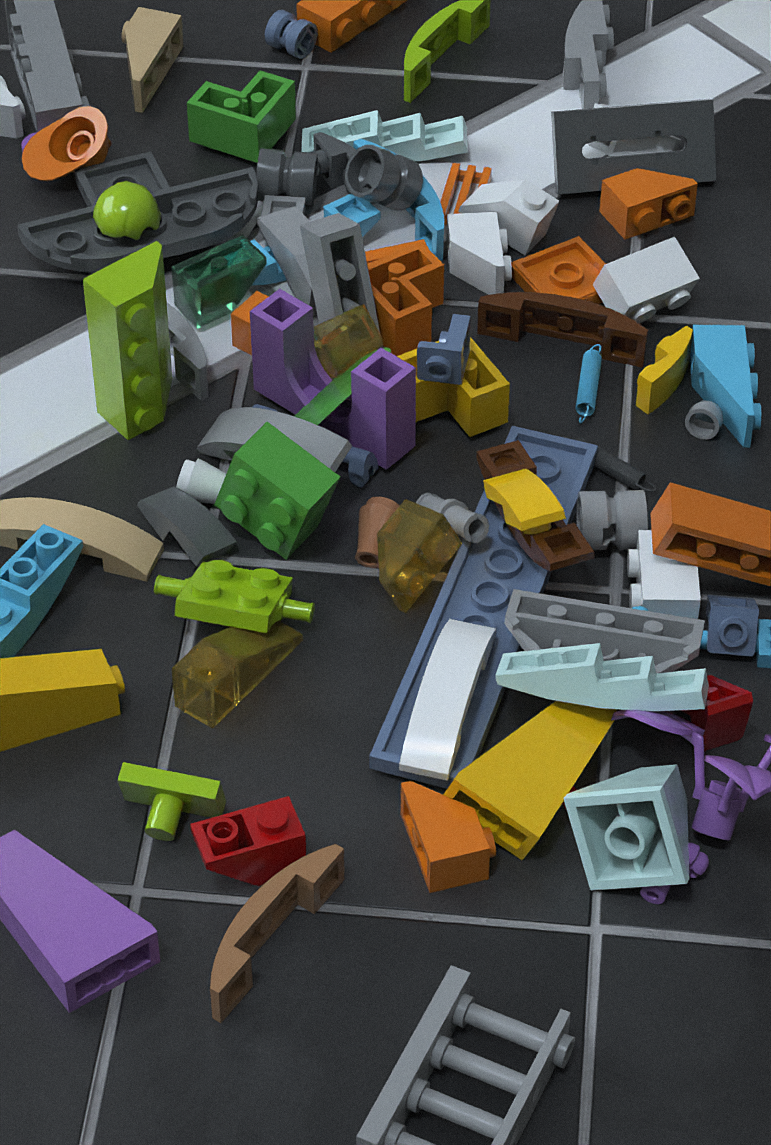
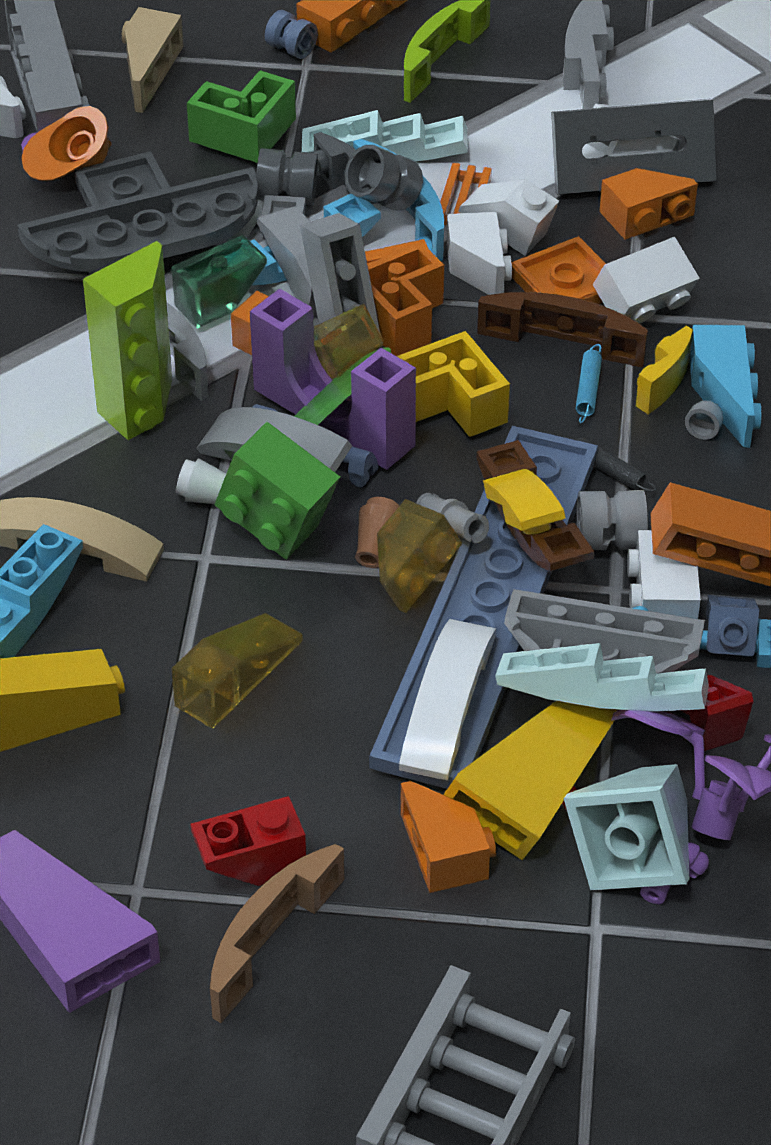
(126, 211): lime hair -> none
(169, 796): lime tile -> none
(191, 523): dark grey slope -> none
(234, 596): lime plate -> none
(447, 359): sand blue bracket -> none

